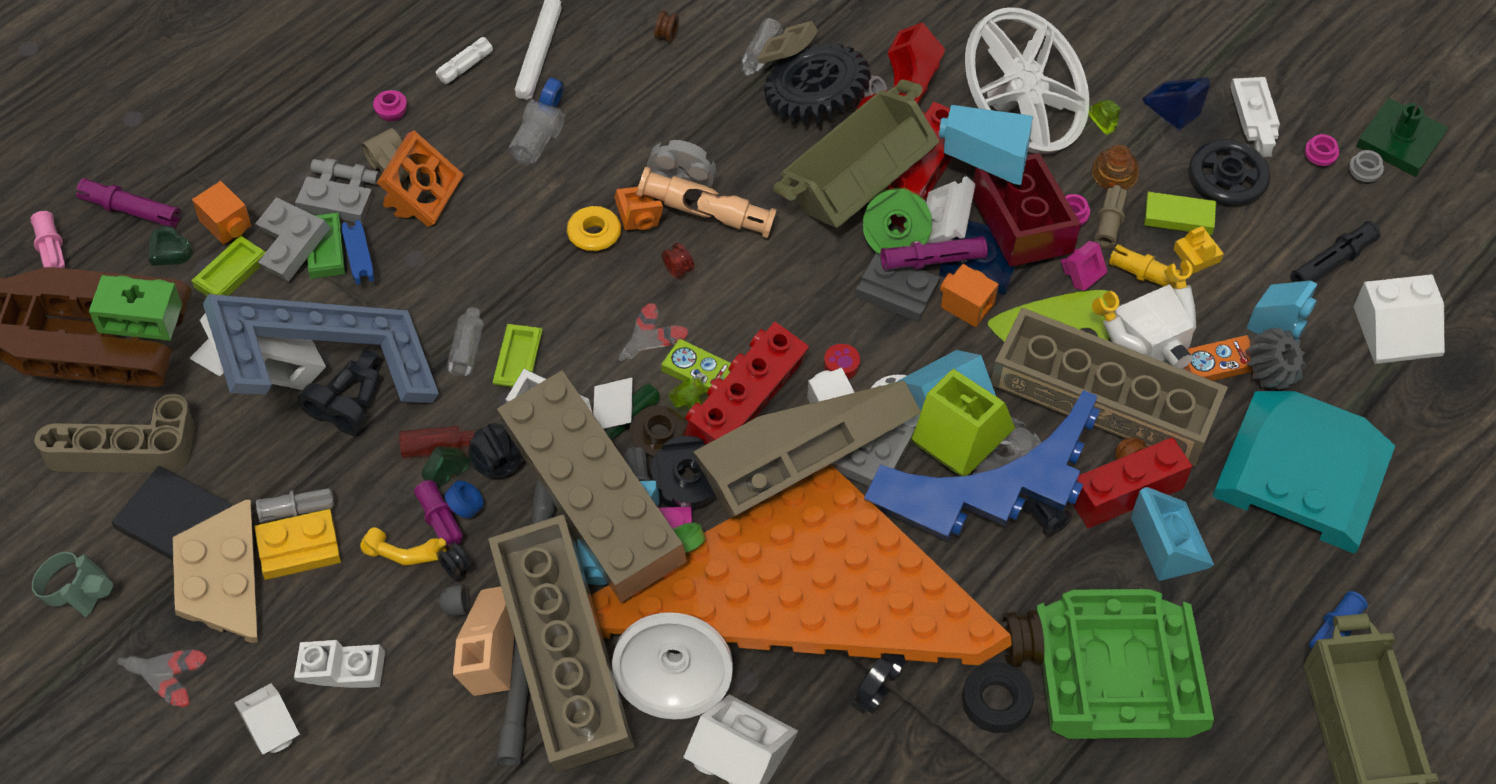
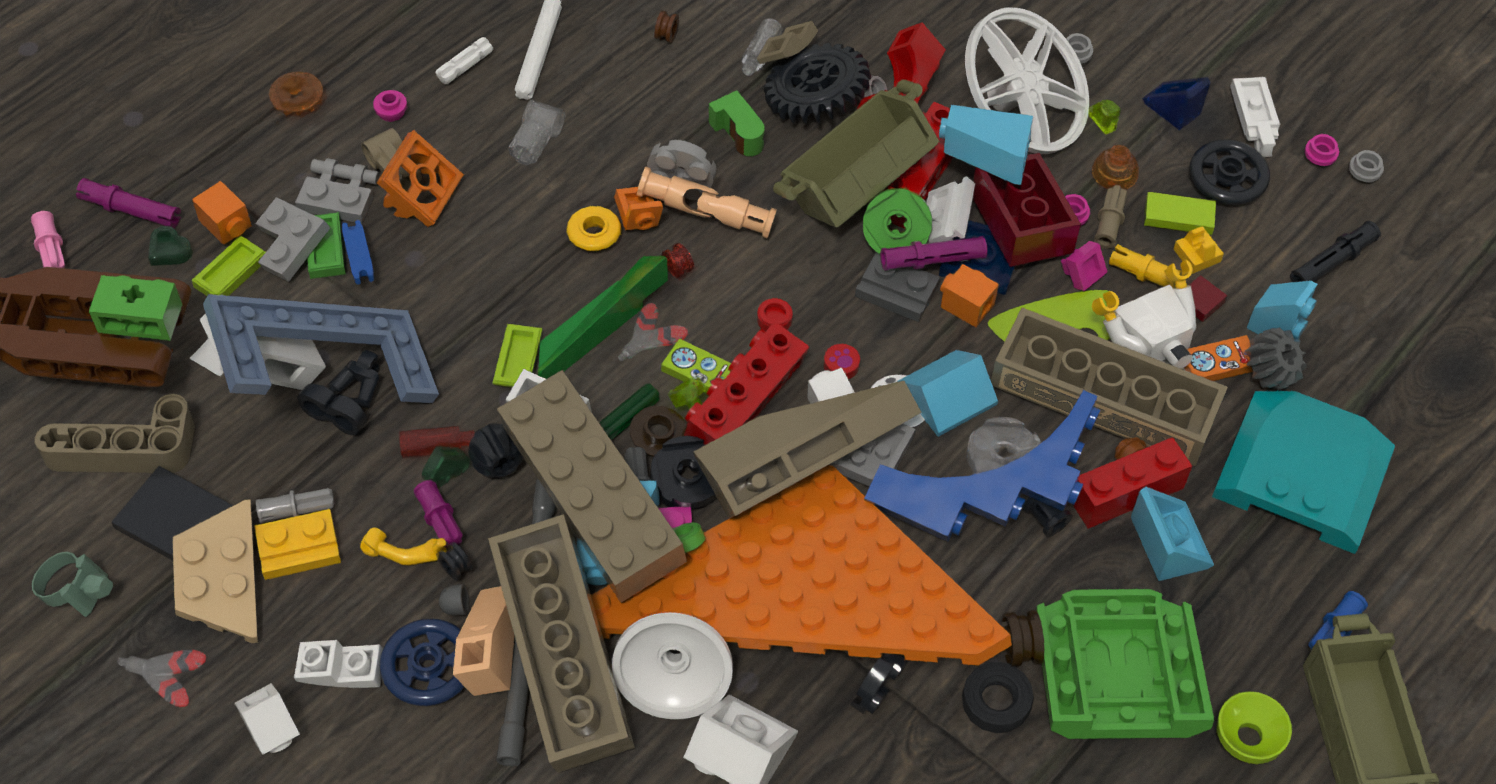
(291, 84): none -> clear orange gear
(399, 646): none -> dark blue plate
(464, 499): blue tile -> none
(465, 343): clear cylinder -> none
(552, 92): blue tile -> none
(601, 316): none -> green wedge
(613, 403): white sticker -> none
(739, 122): none -> bright green leg
(774, 311): none -> red tile
(961, 423): lime slope -> none
(1082, 46): none -> light grey plate
(1206, 298): none -> dark red tile
(1262, 715): none -> lime piece
(1402, 136): dark green tile -> none
(1402, 318): white slope -> none

